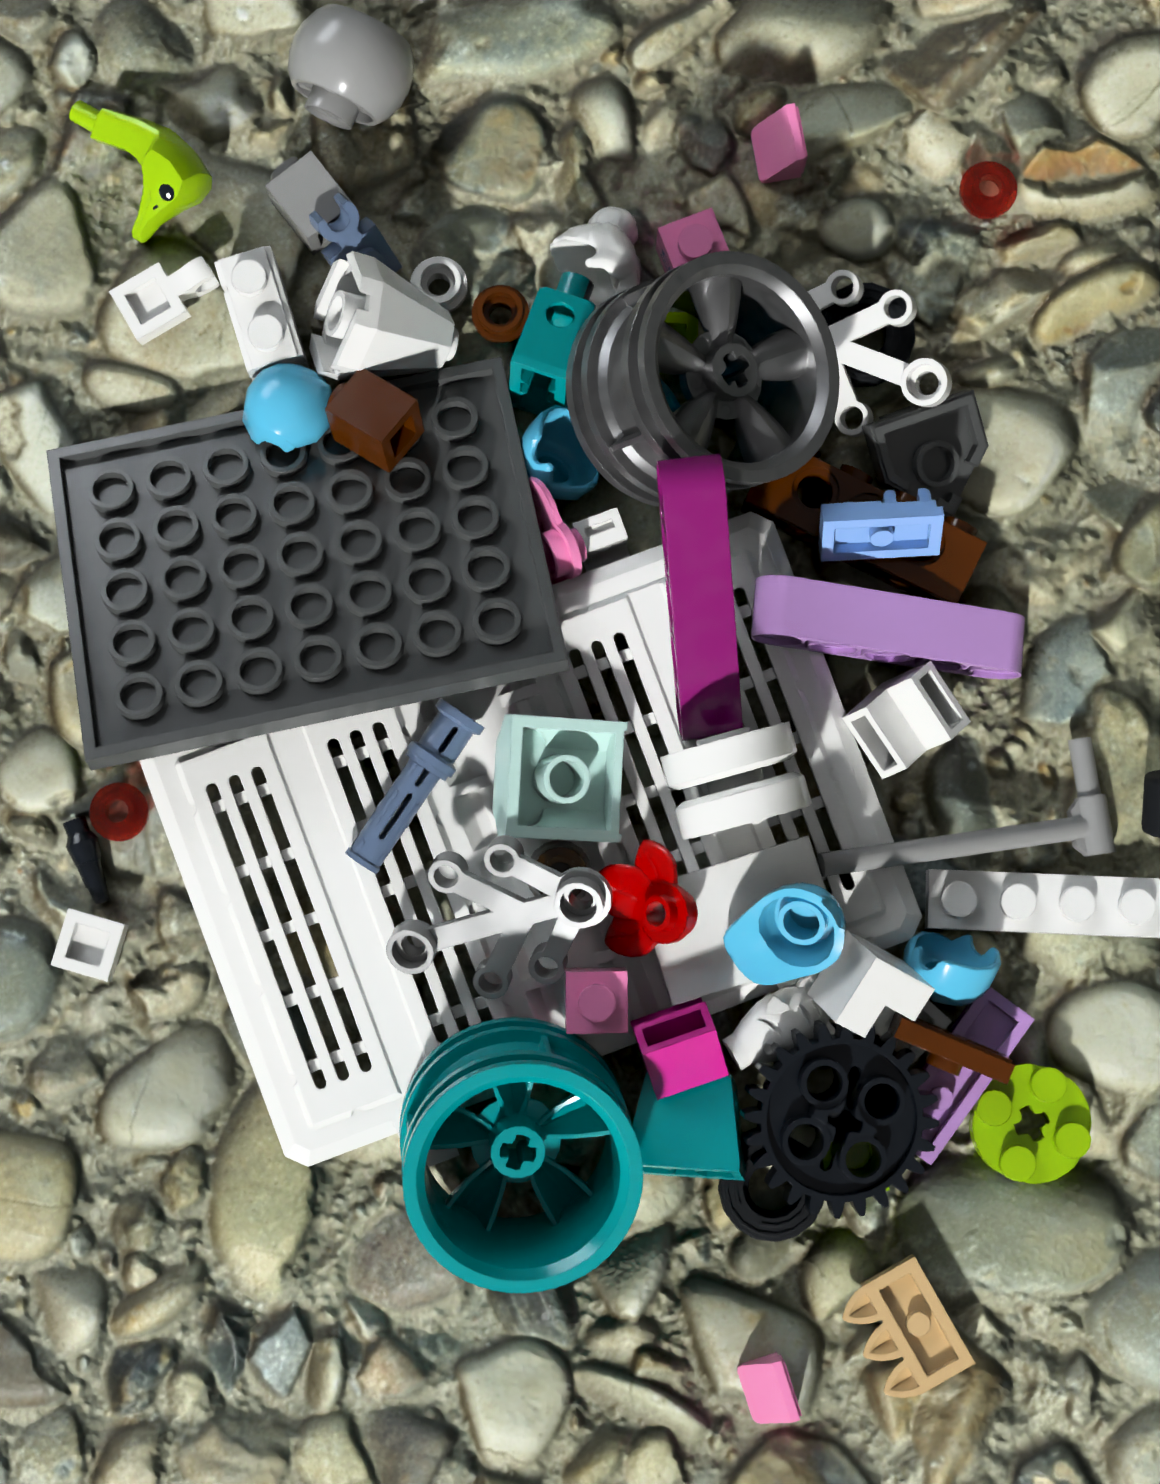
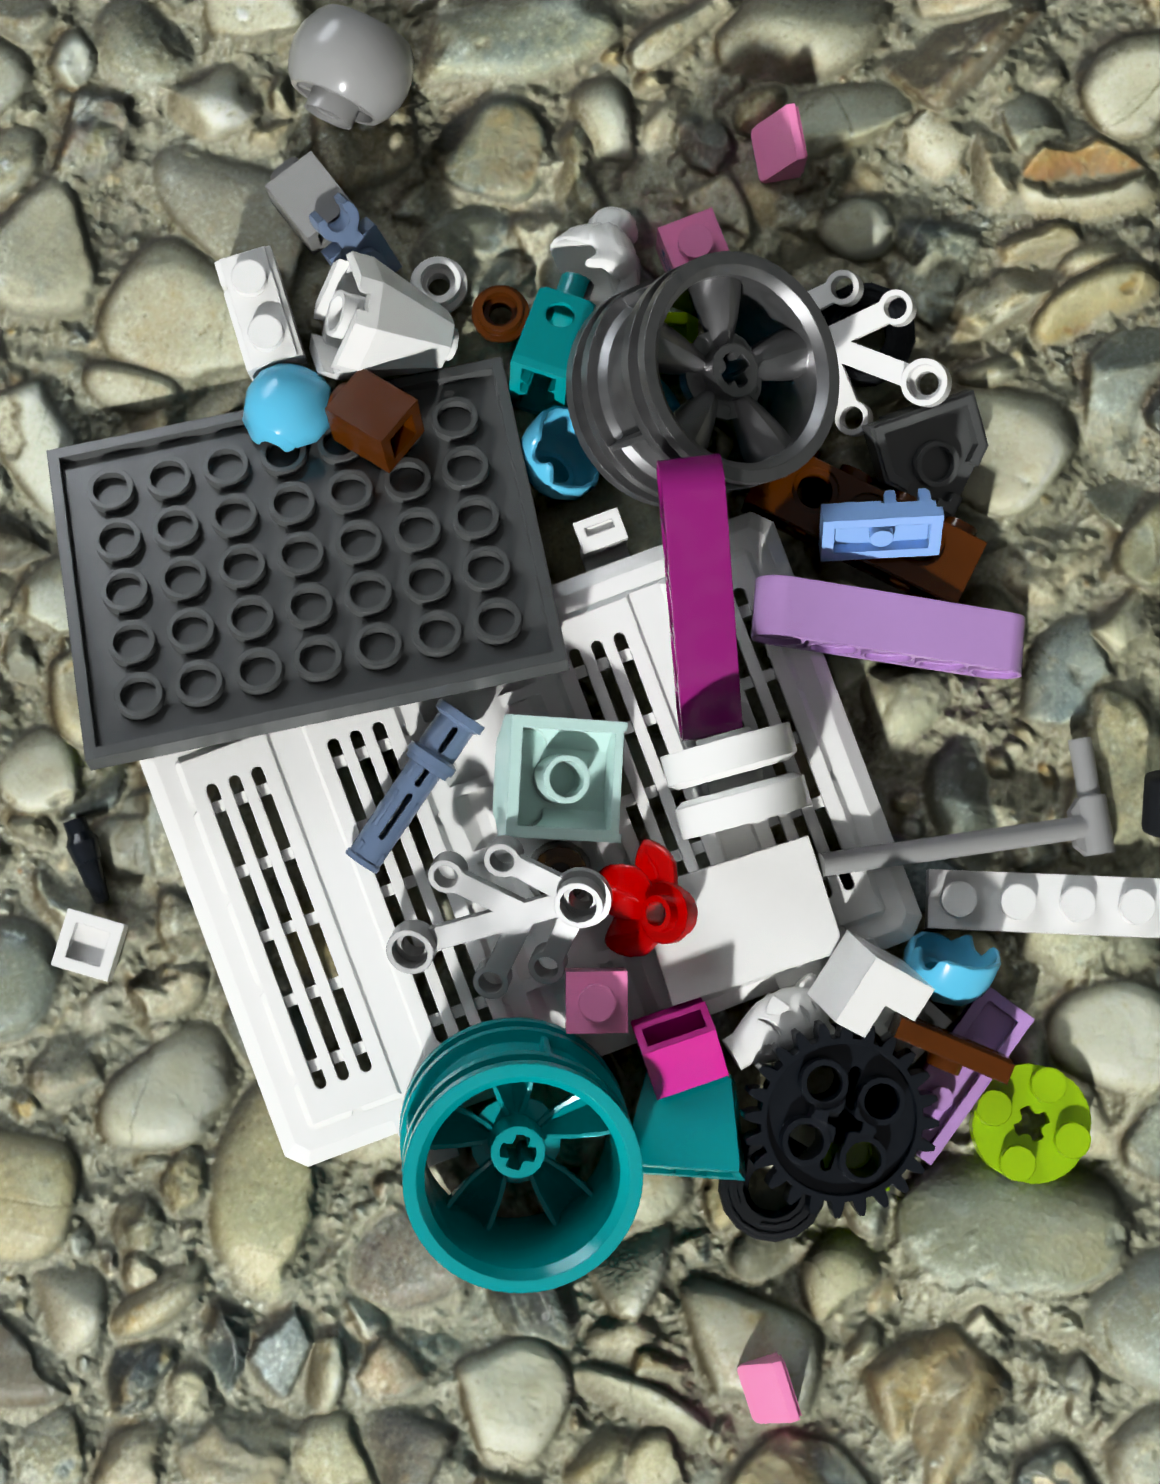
(137, 812): clear red plate -> none
(155, 301): white plate -> none
(170, 168): lime animal -> none
(562, 546): bright pink plate -> none
(787, 934): medium azure piece -> none
(906, 719): white piece -> none
(912, 1328): tan plate -> none
(987, 206): clear red plate -> none

